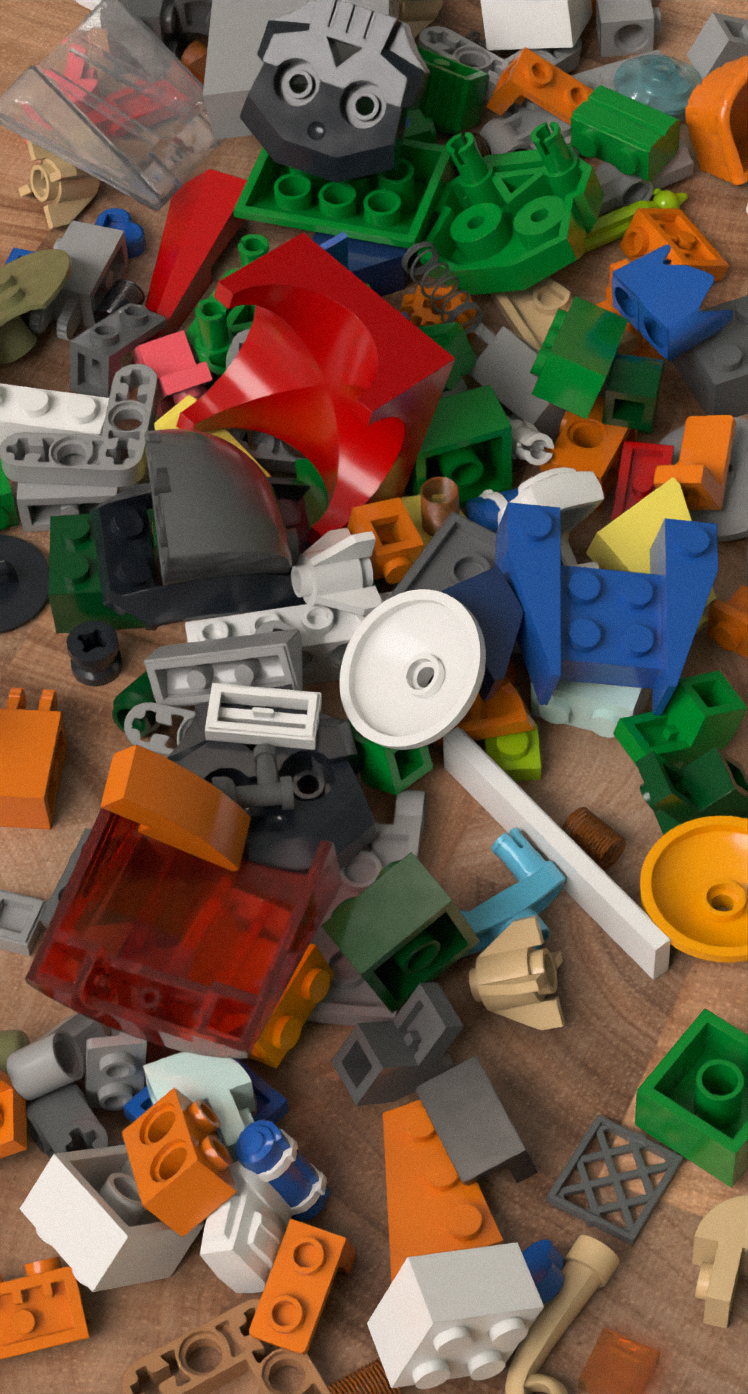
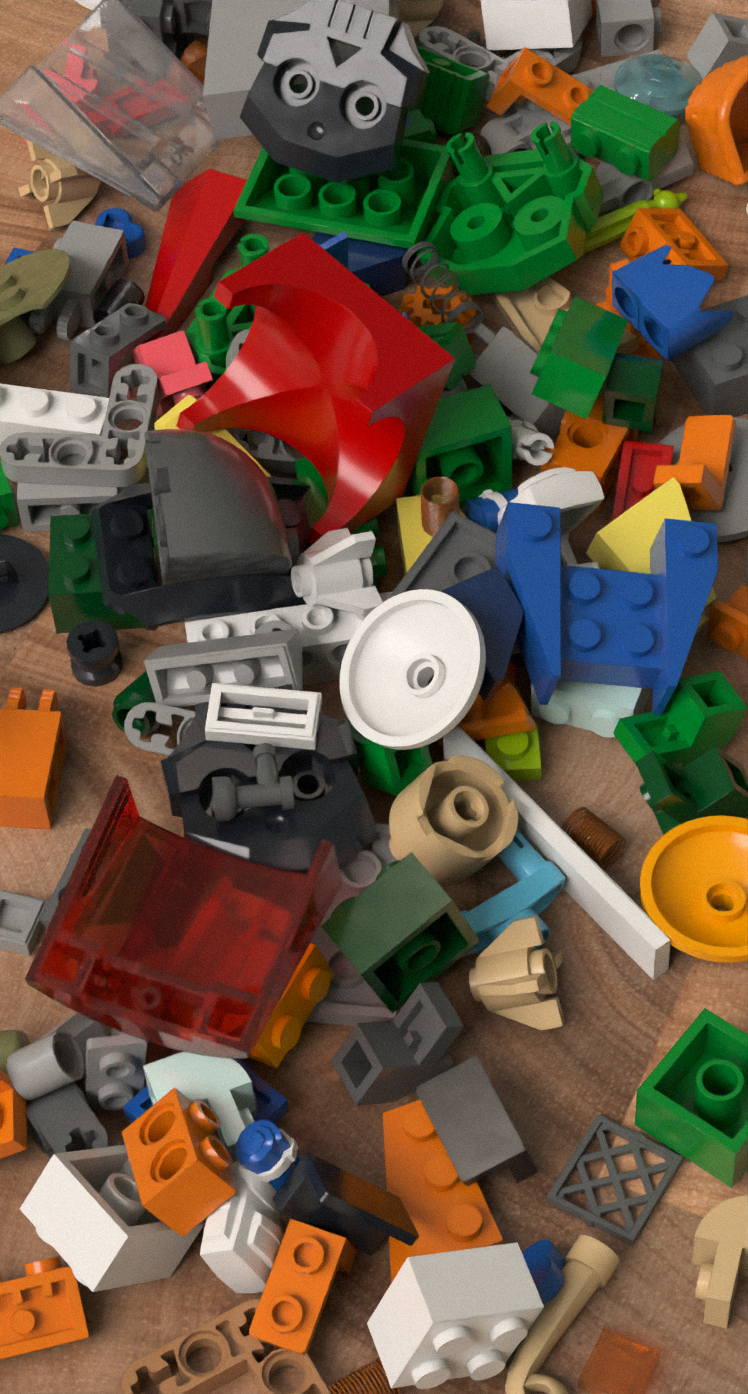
(176, 806): orange slope -> none
(344, 1205): none -> black panel
(396, 537): orange brick -> none
(453, 819): none -> tan brick

